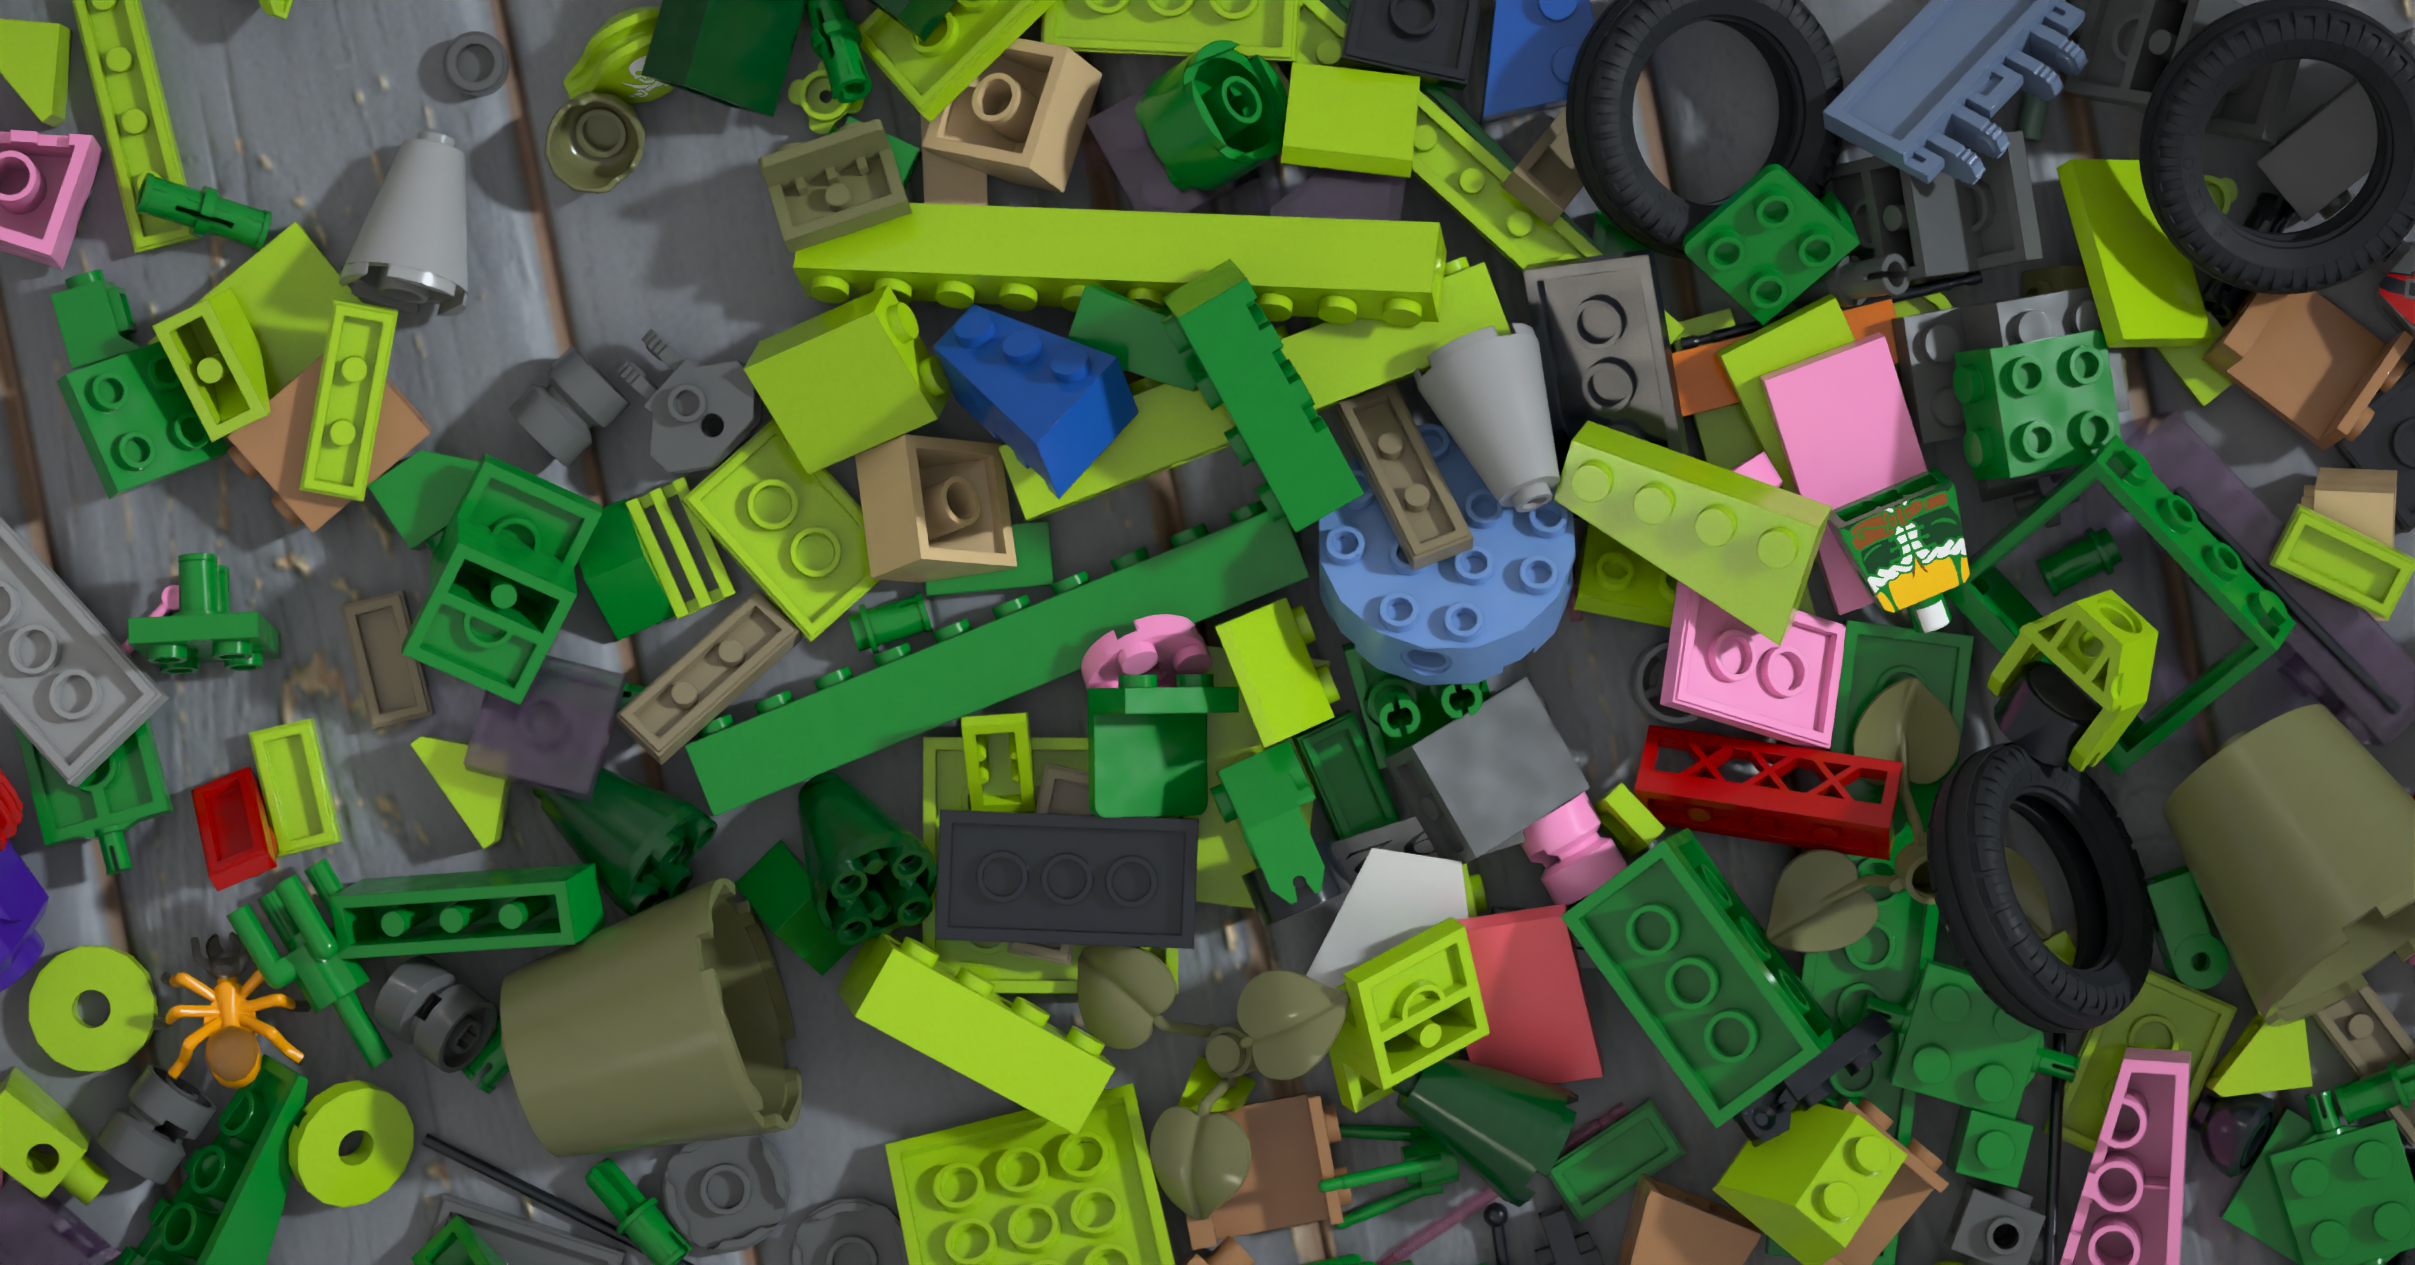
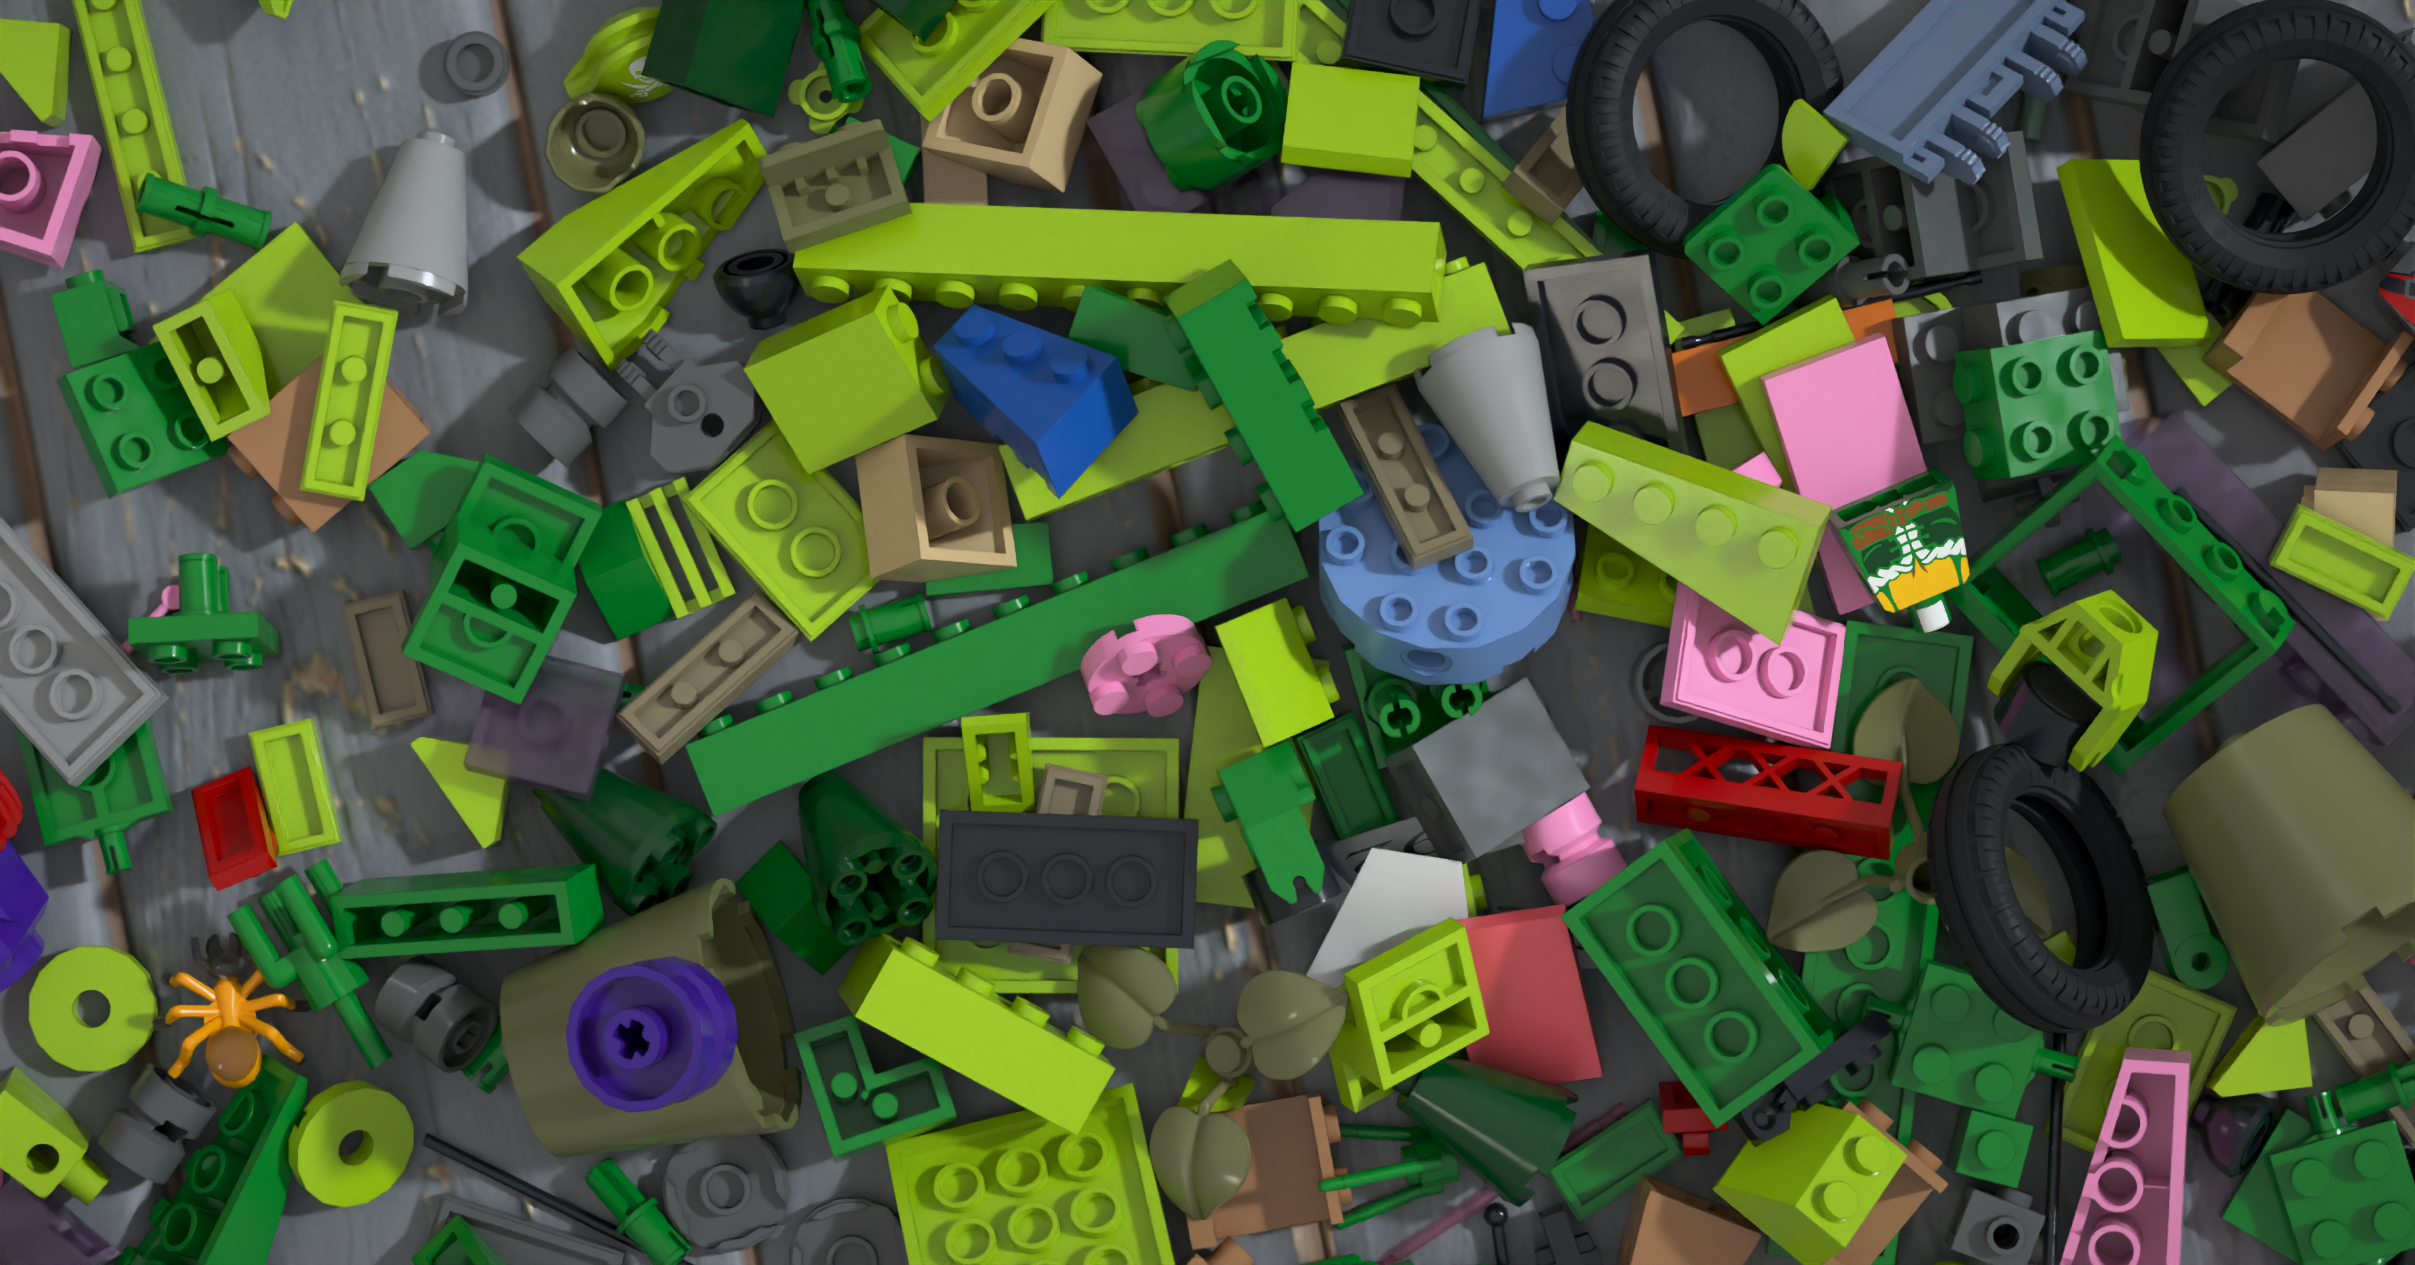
(631, 249): none -> lime wedge
(651, 1034): none -> dark purple wheel
(758, 286): none -> black brick
(864, 1108): none -> green brick
(1152, 745): green bracket -> none
(1627, 820): lime tile -> none
(1683, 1115): none -> red tile
(1810, 143): none -> lime tile

